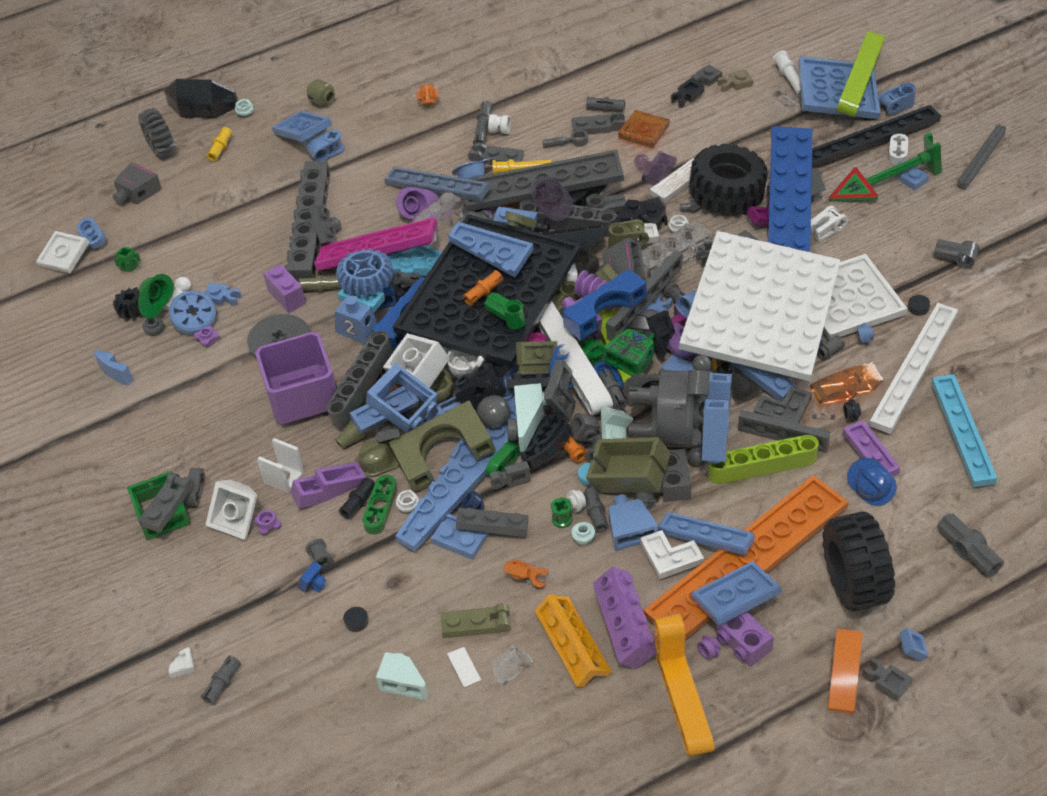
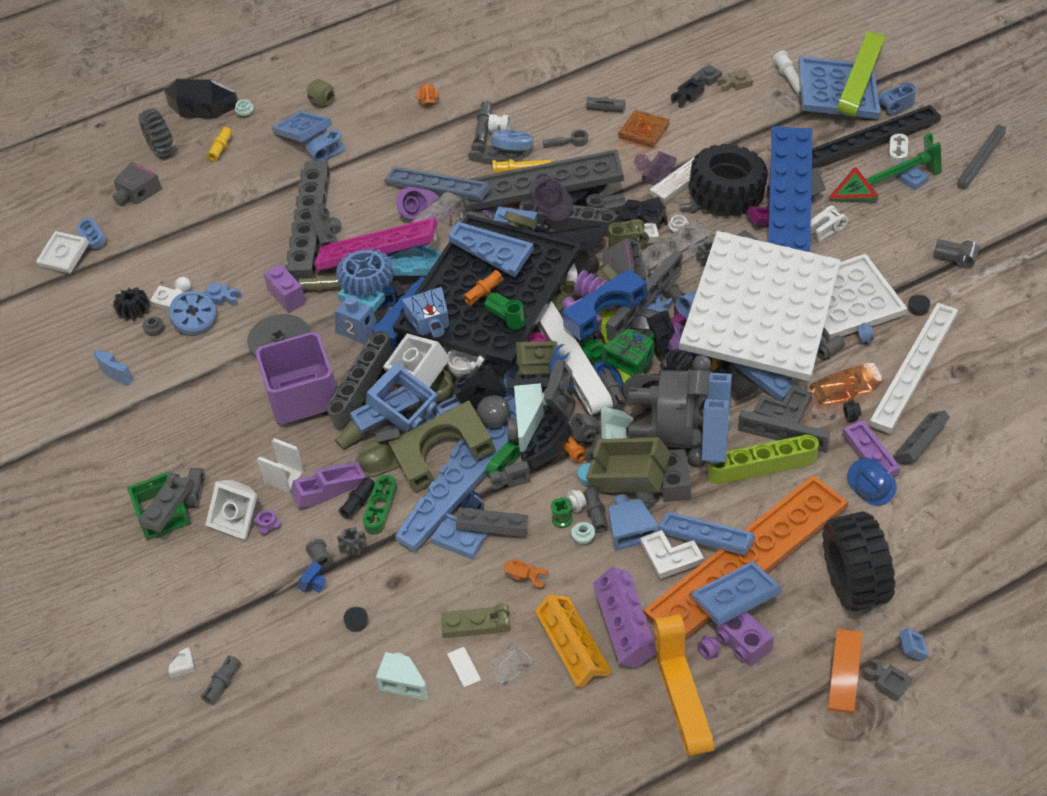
(127, 259): green gear -> none
(154, 294): green piece -> none
(206, 336): medium lavender plate -> none
(352, 541): none -> dark grey gear
(403, 498): white plate -> none
(406, 278): dark grey pin -> none
(427, 312): none -> medium blue torso
(471, 169): medium blue piece -> none
(512, 140): none -> medium blue wheel
(599, 123): dark grey hinge -> none
(677, 361): none -> black gear
(921, 437): none -> dark grey plate
(964, 431): medium azure plate -> none
(970, 544): dark grey piece -> none

